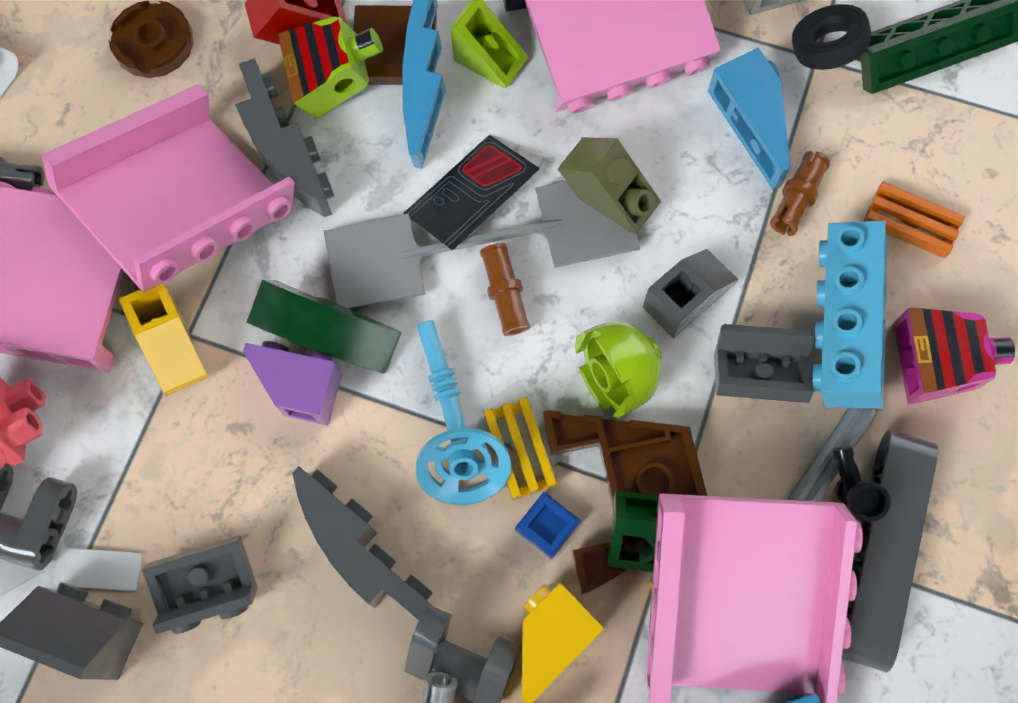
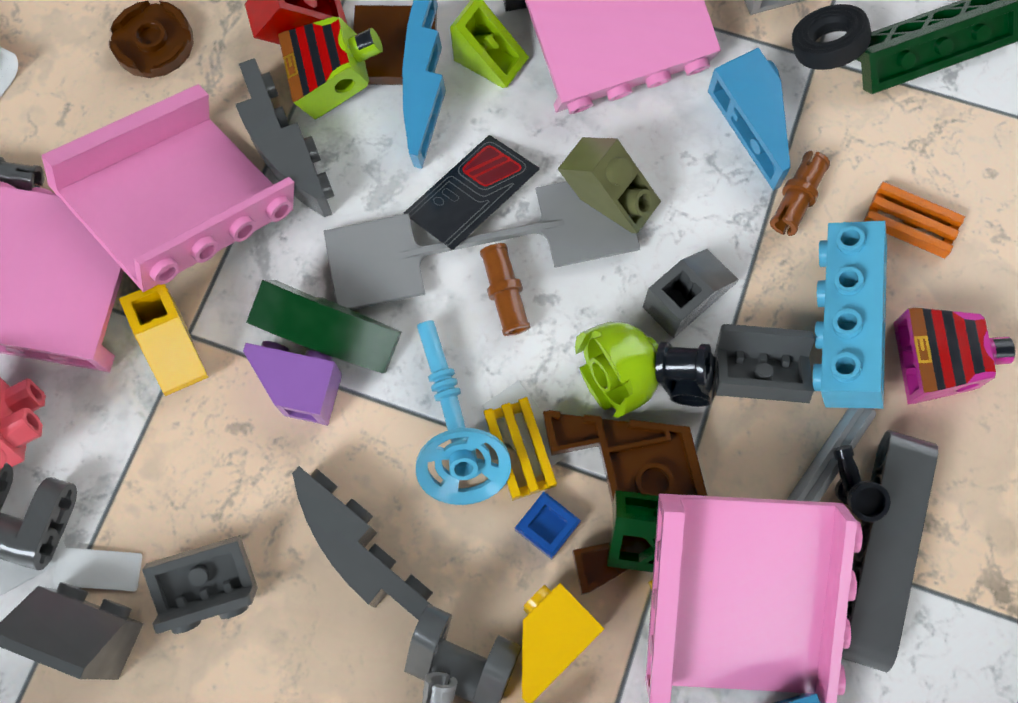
(686, 373): none -> black piece

